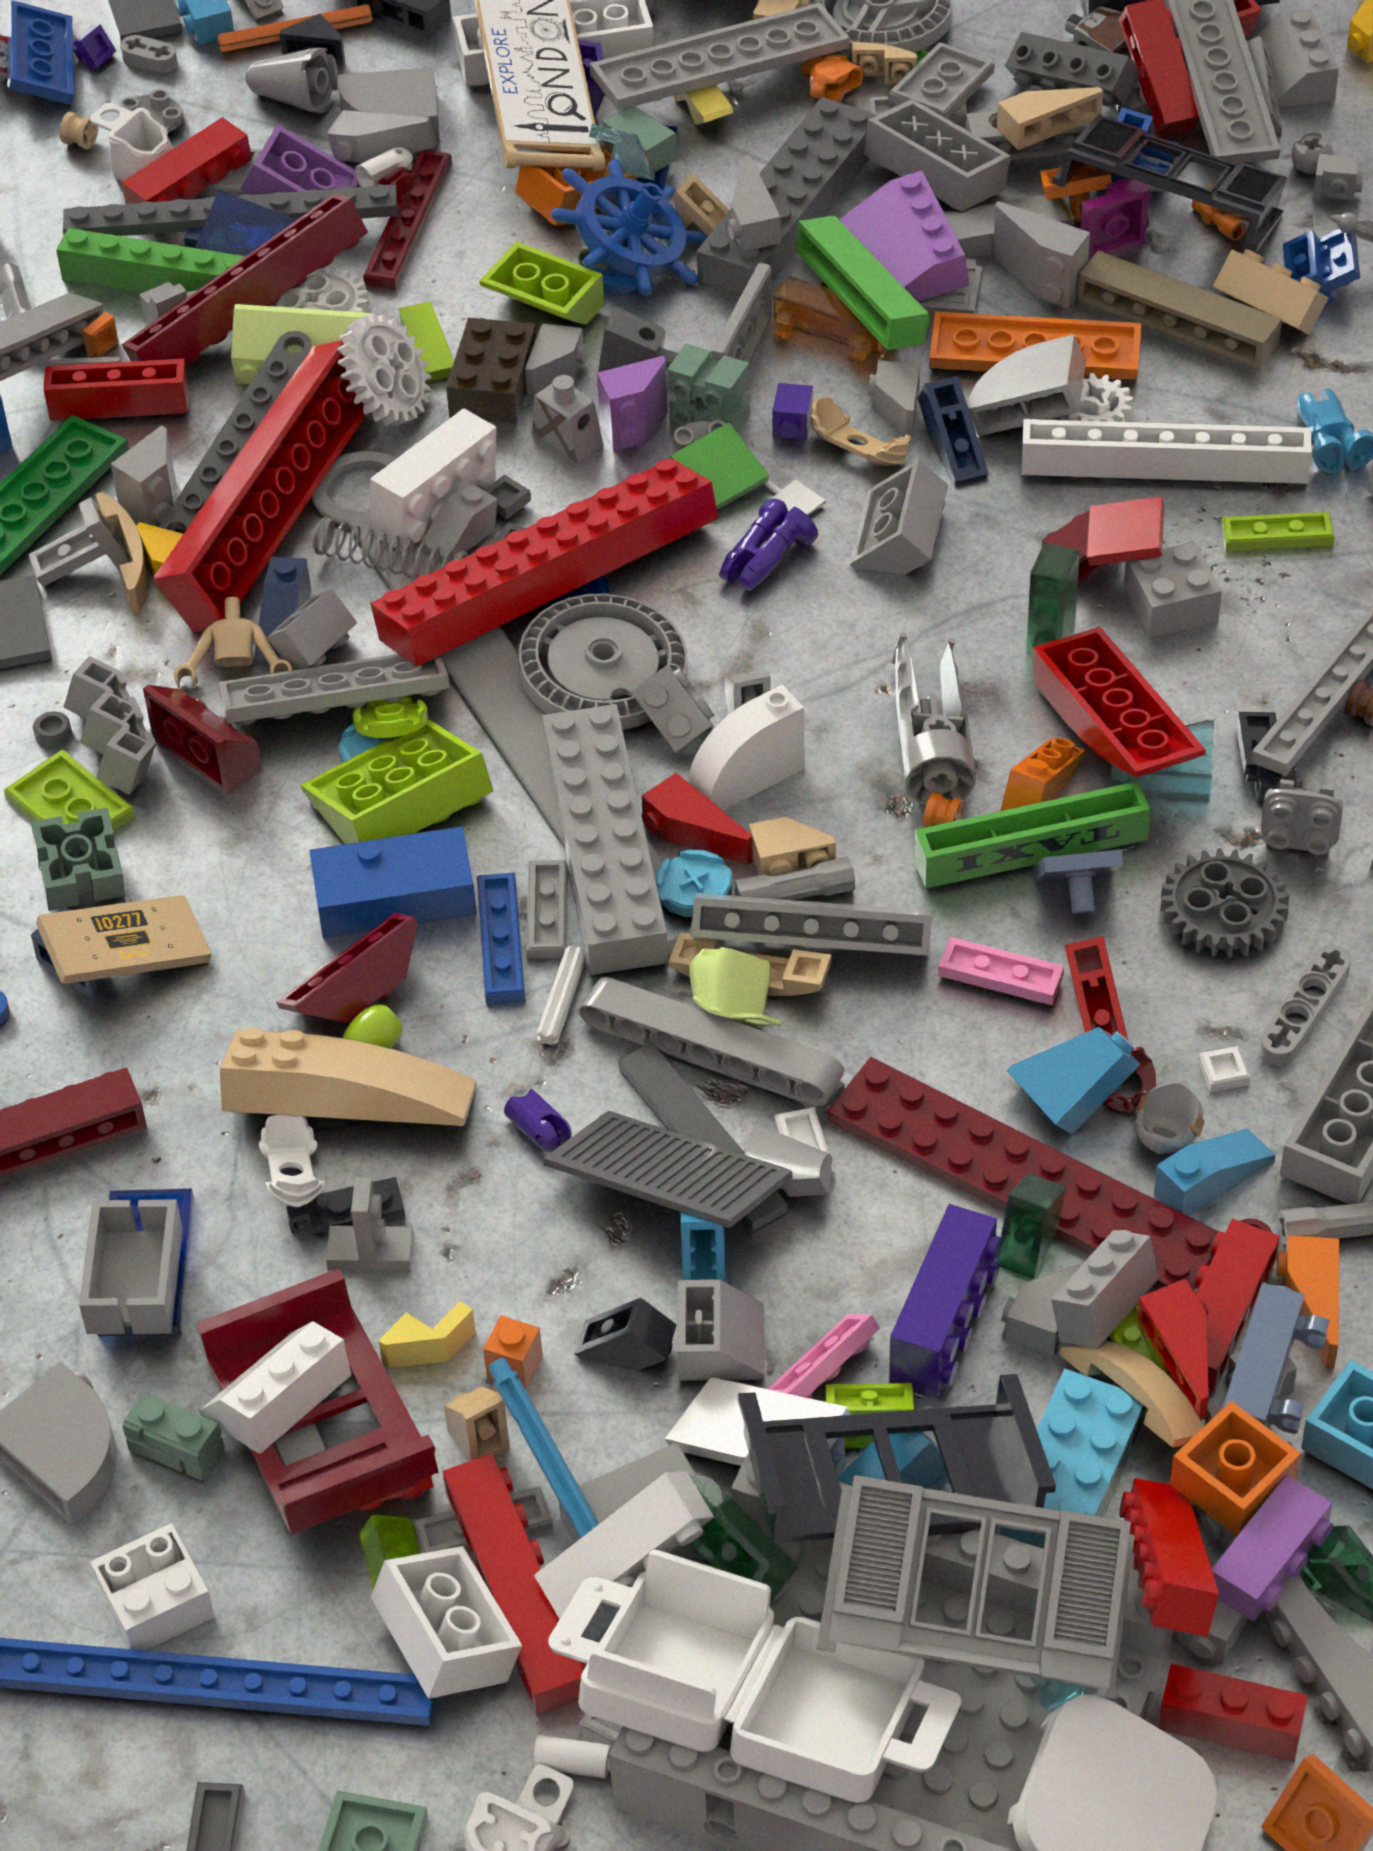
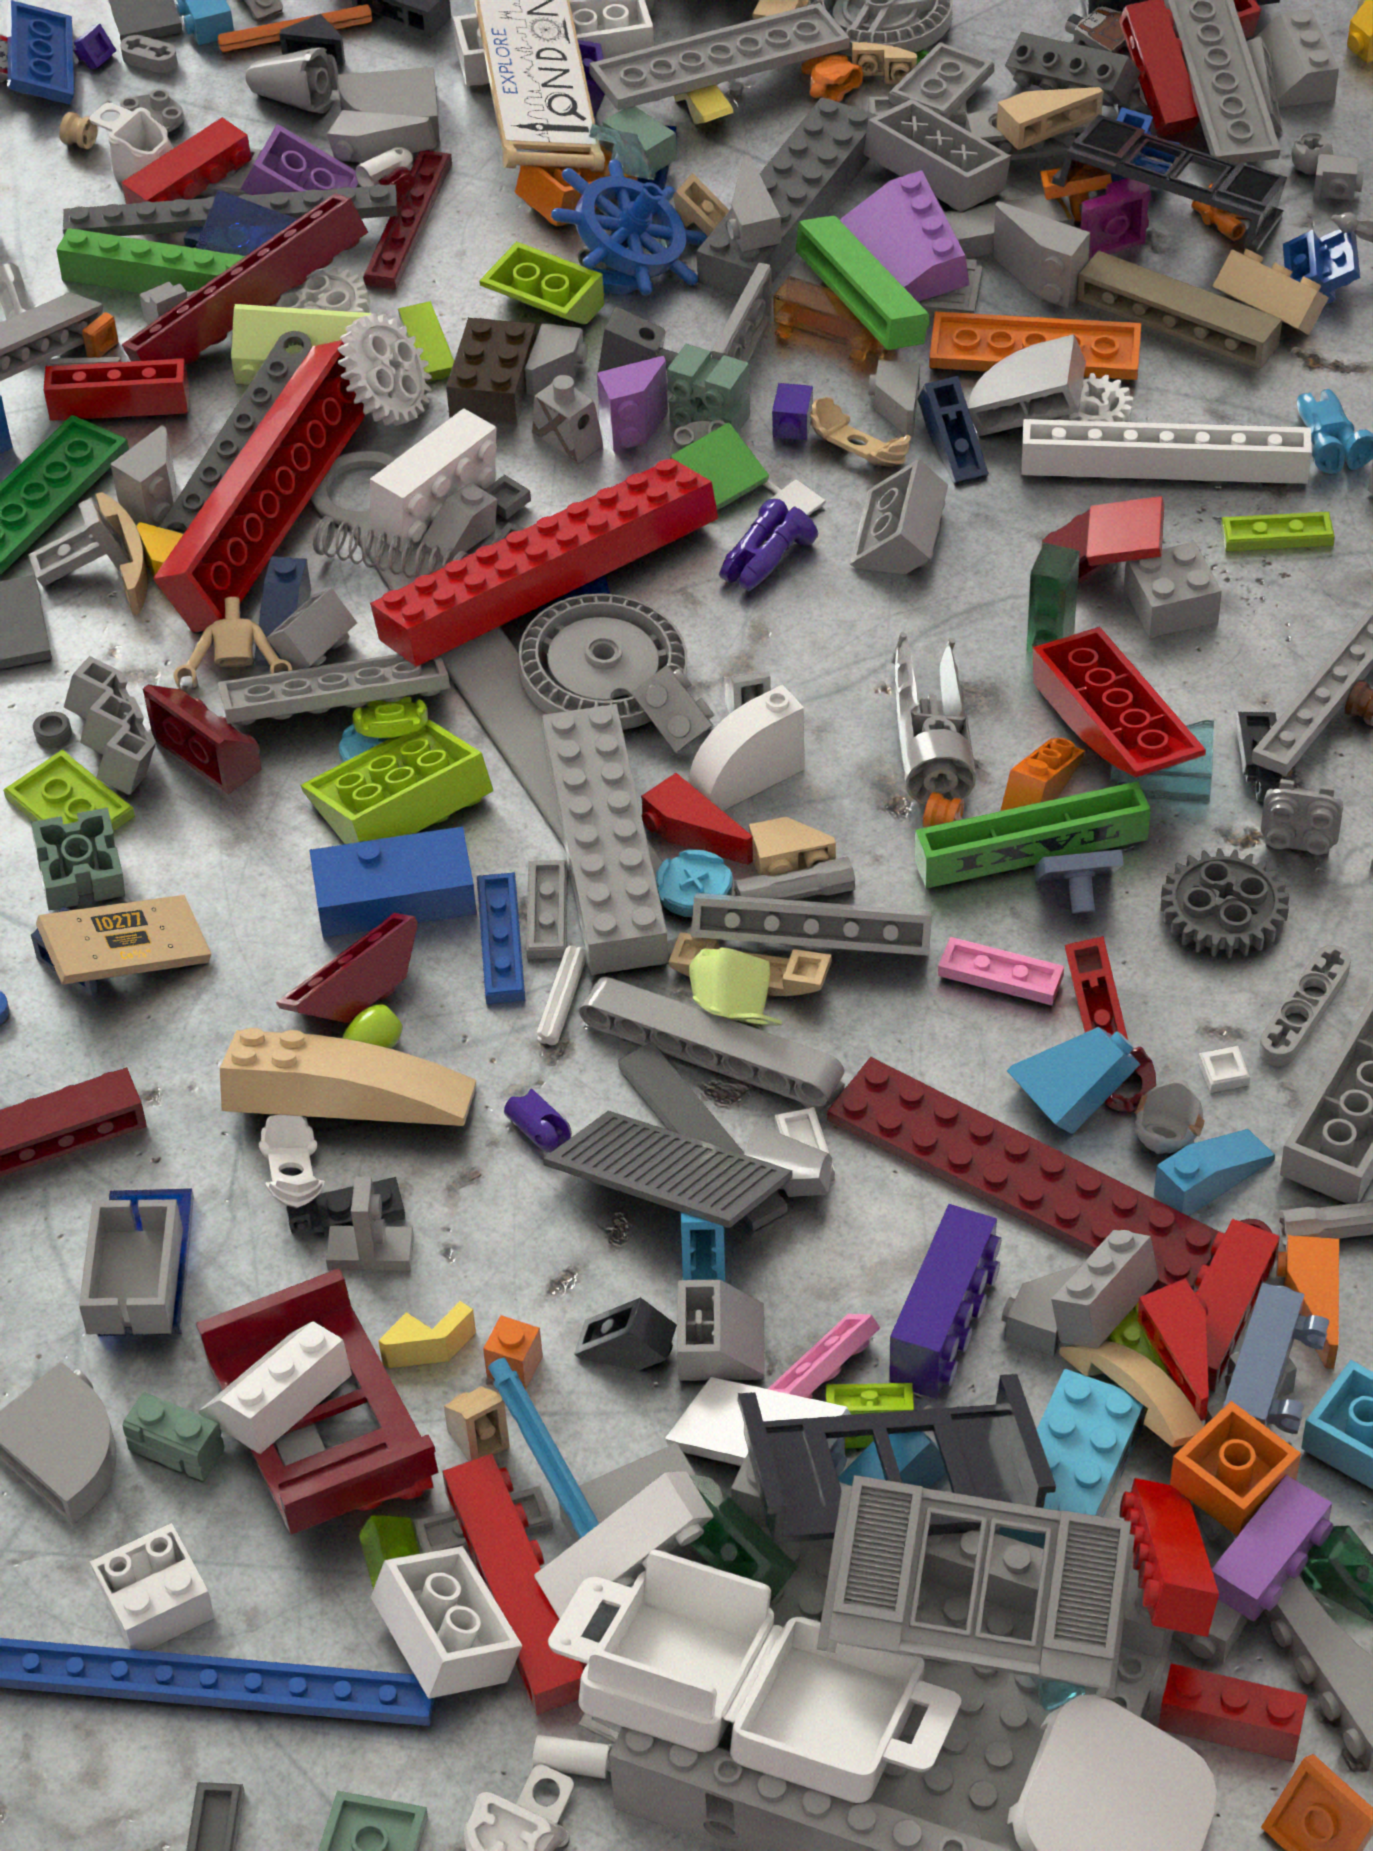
(1030, 1224): clear green slope -> none

